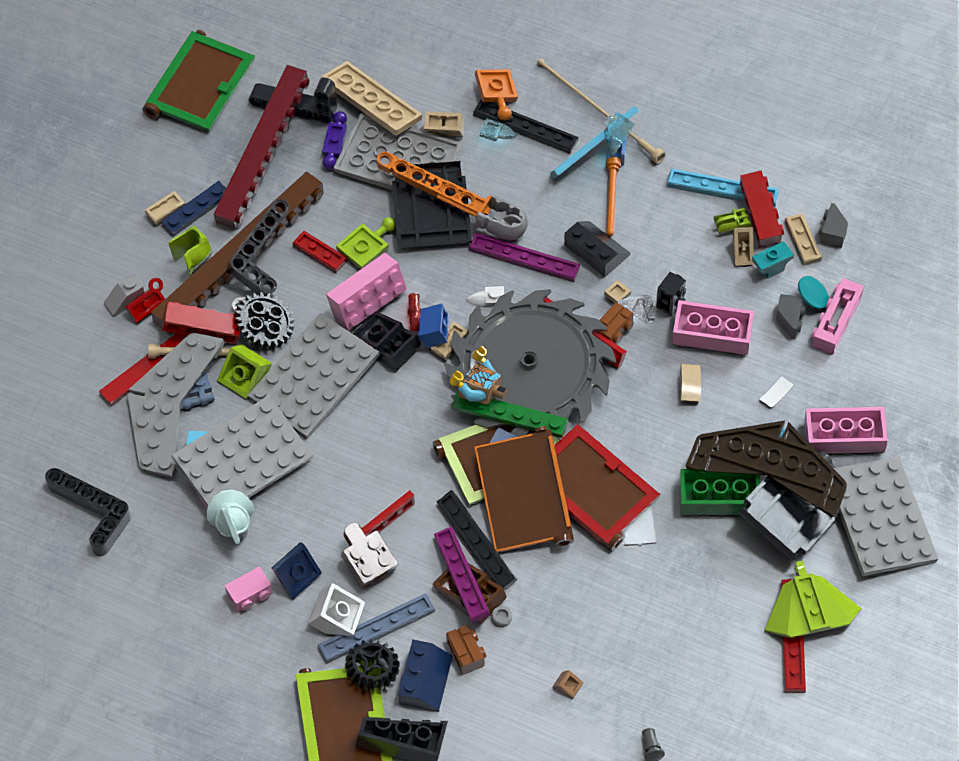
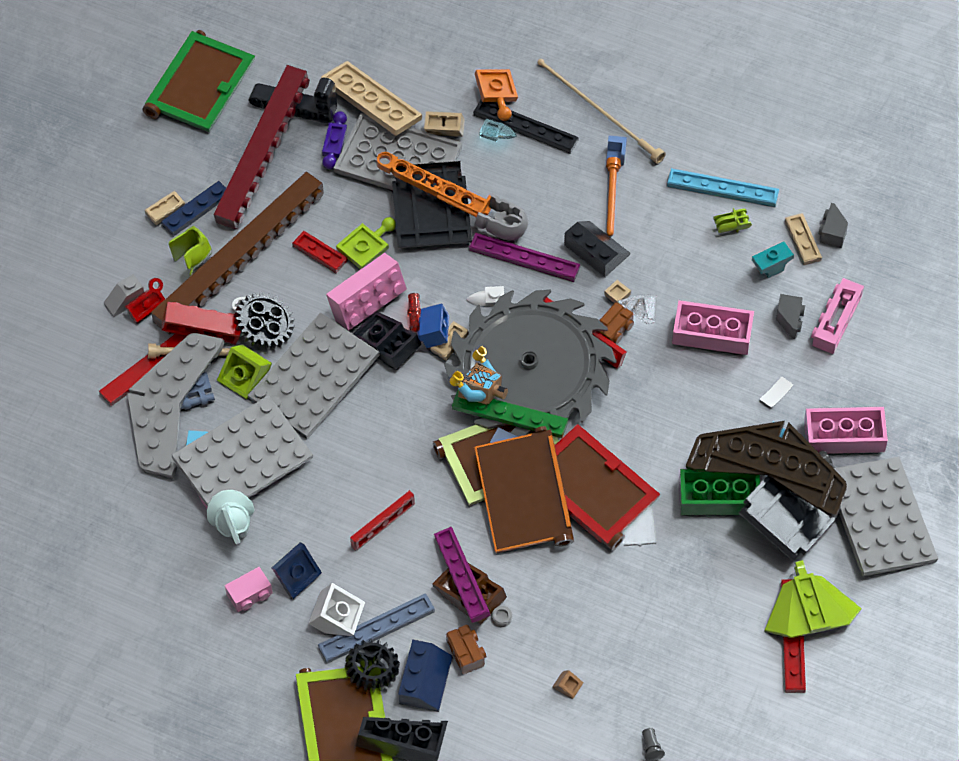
(93, 503): black beam -> none
(254, 246): black beam -> none
(369, 555): brick -> none
(476, 540): black tile -> none
(587, 147): medium azure tile -> none
(616, 132): clear light blue slope -> none
(670, 292): black brick -> none
(690, 383): tan slope -> none
(743, 246): tan slope -> none
(760, 208): red brick -> none
(813, 292): teal piece -> none

